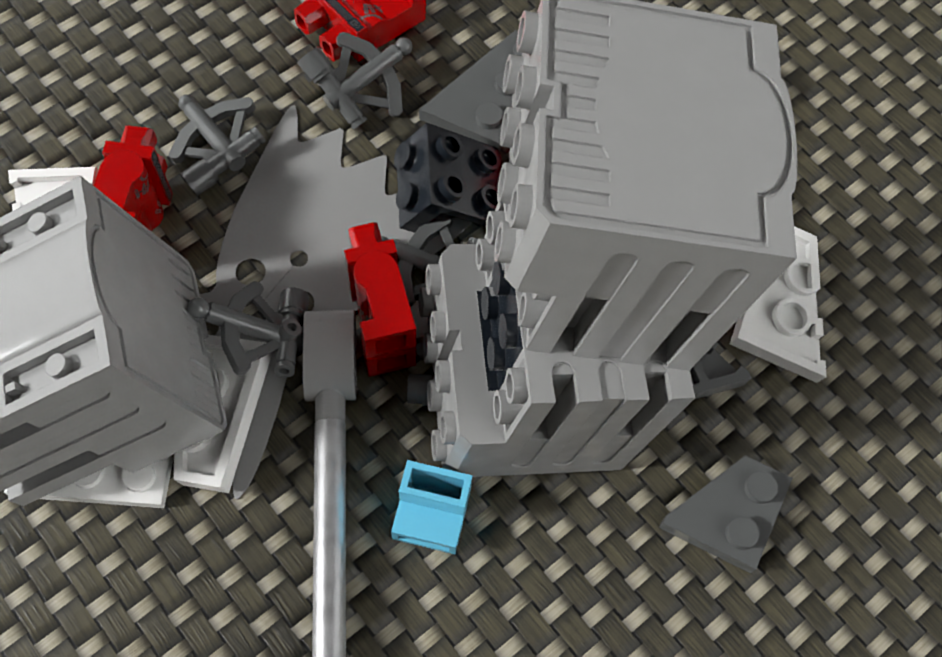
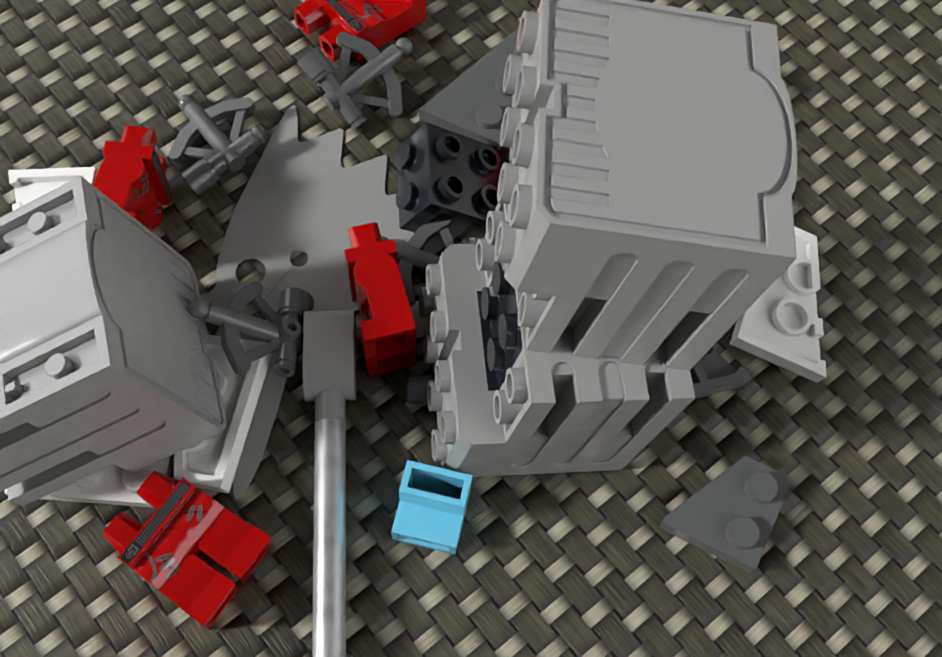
(173, 536): none -> red hips

